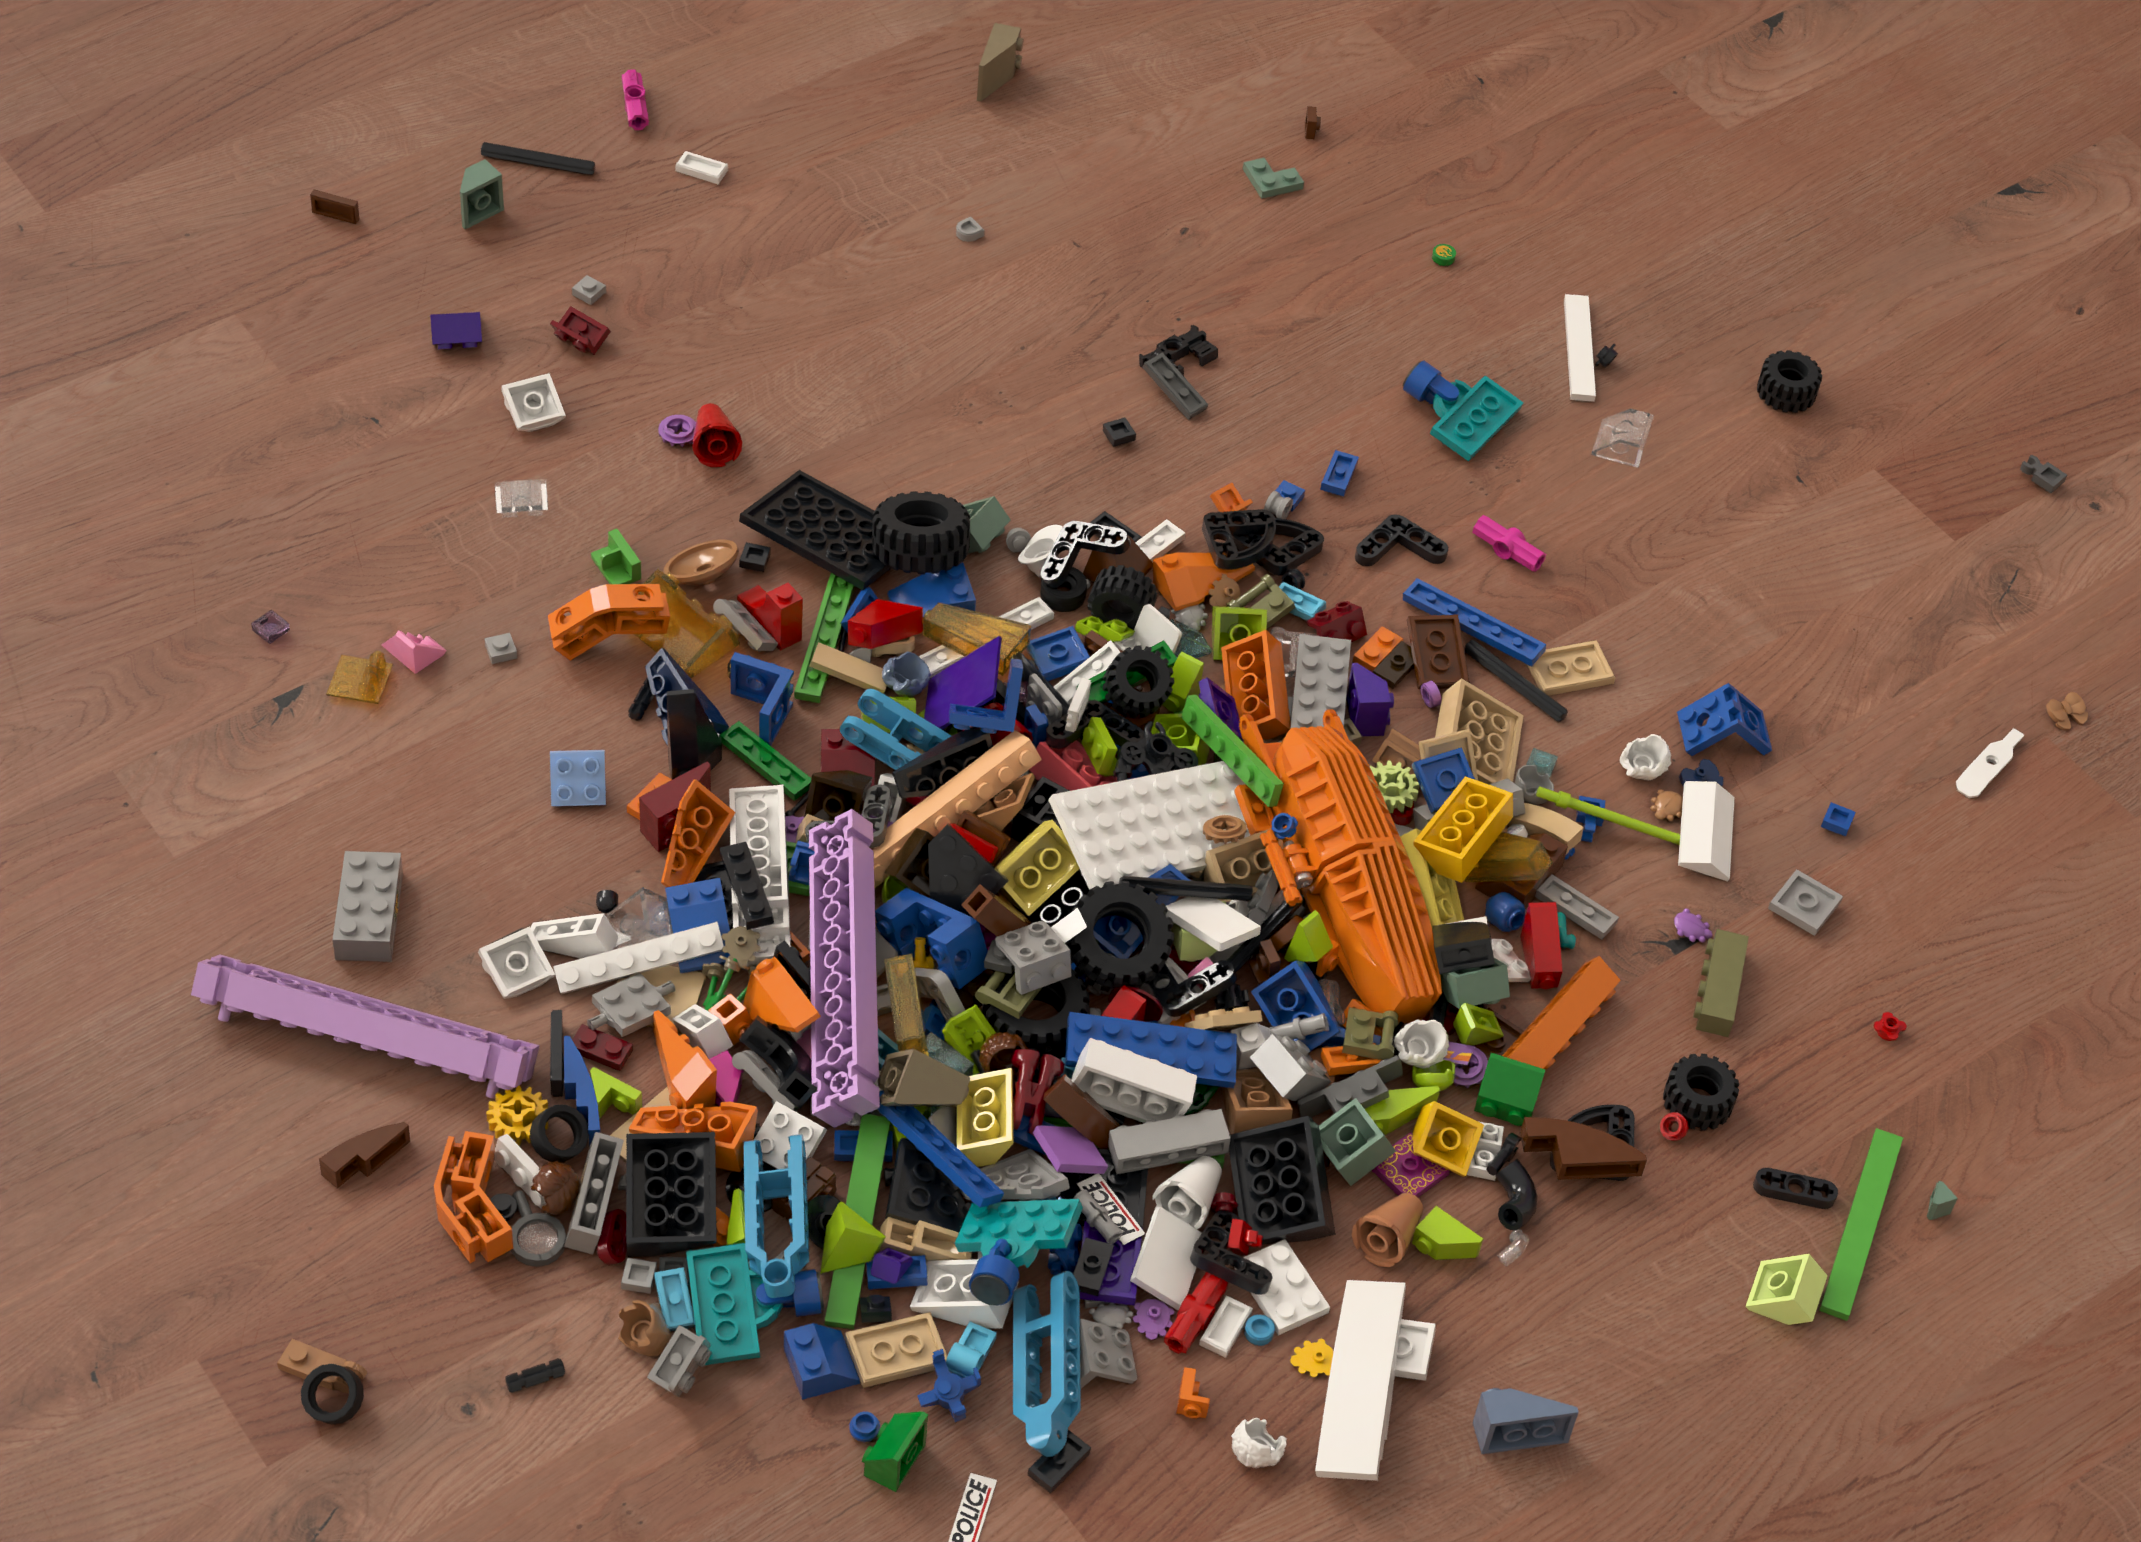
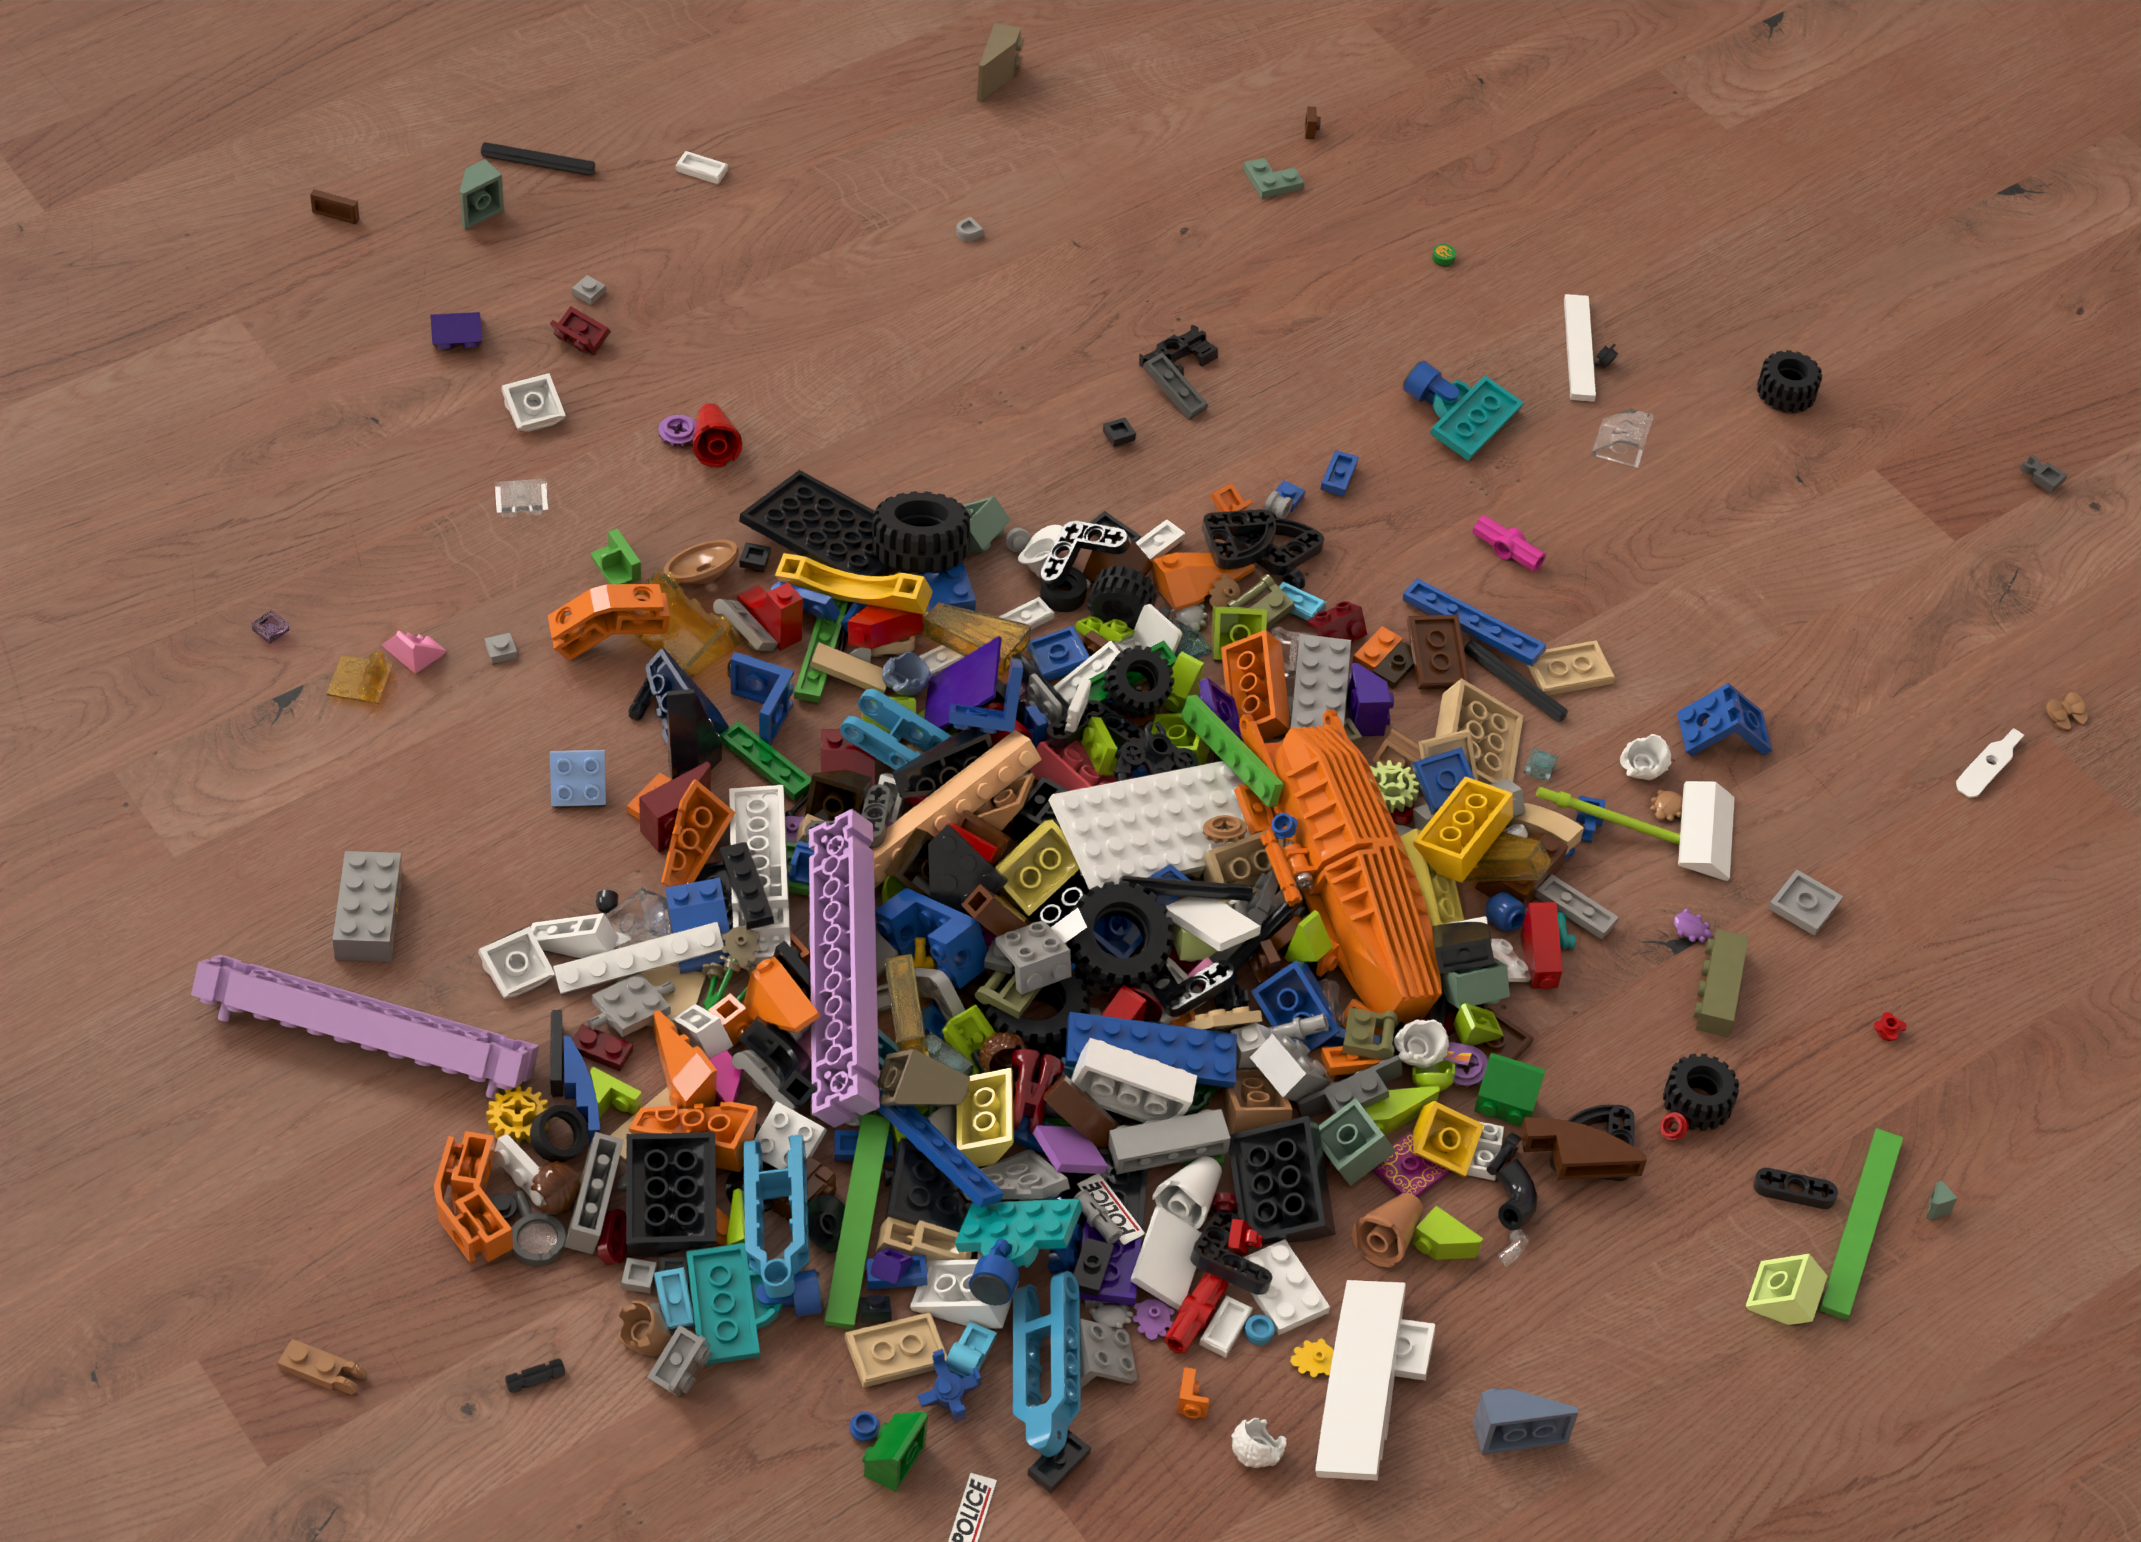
(310, 1386): black tyre -> none
(363, 1153): reddish brown slope -> none
(635, 100): dark pink piece -> none
(815, 603): none -> blue plate
(819, 1360): blue slope -> none
(849, 1240): lime slope -> none
(896, 591): none -> yellow arch
(1399, 530): black beam -> none
(1430, 694): medium lavender tile -> none
(1529, 781): light grey hair -> none
(1565, 1015): orange brick -> none
(1705, 772): dark blue piece -> none
(1838, 819): blue plate -> none

